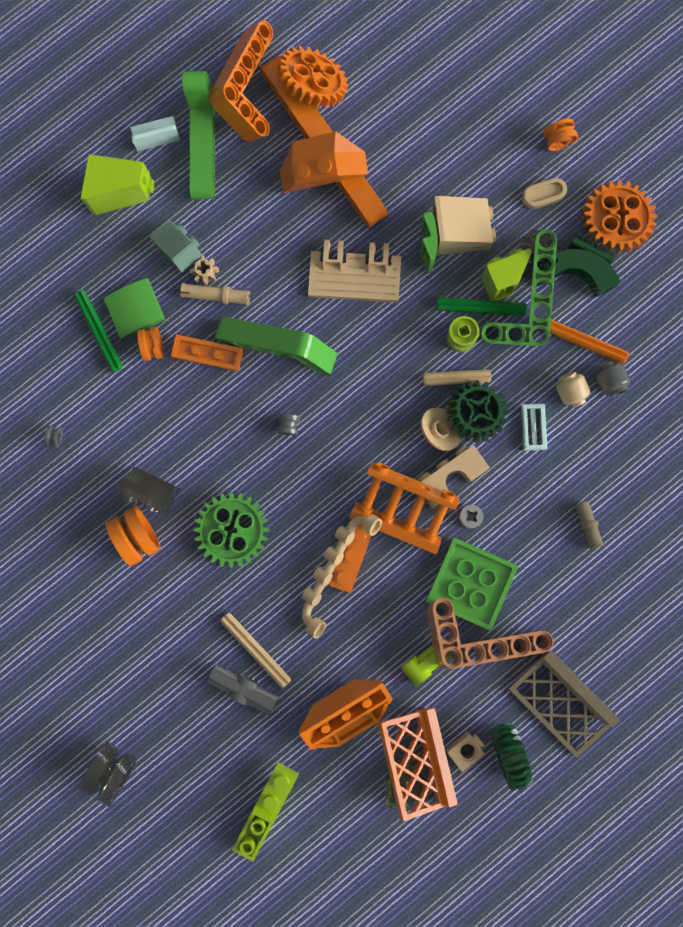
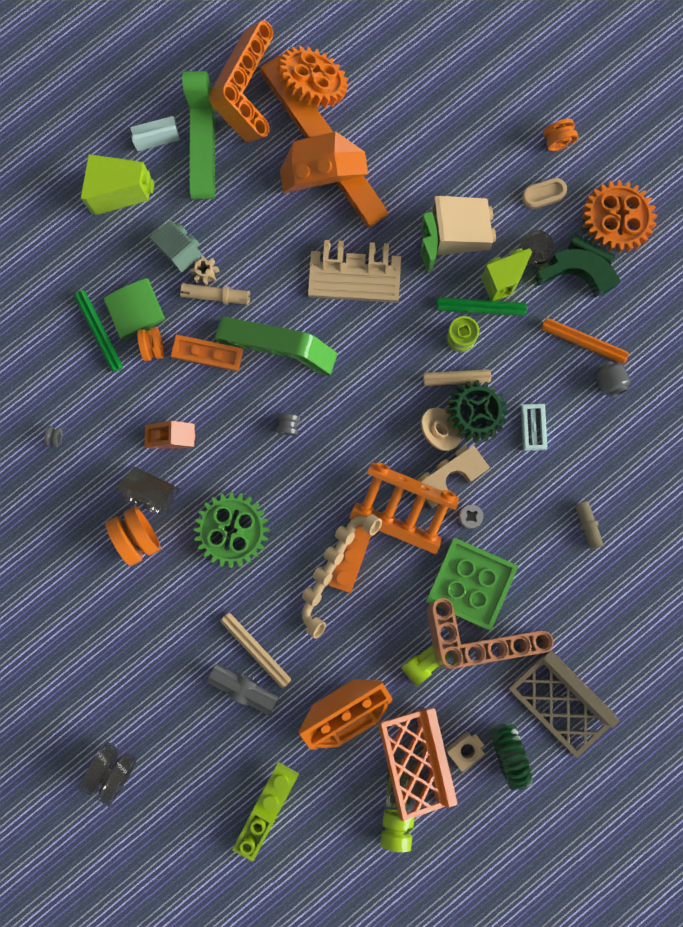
(169, 435): none -> orange slope
(396, 835): none -> lime wheel
(536, 299): bright green beam -> none
(573, 389): tan head -> none

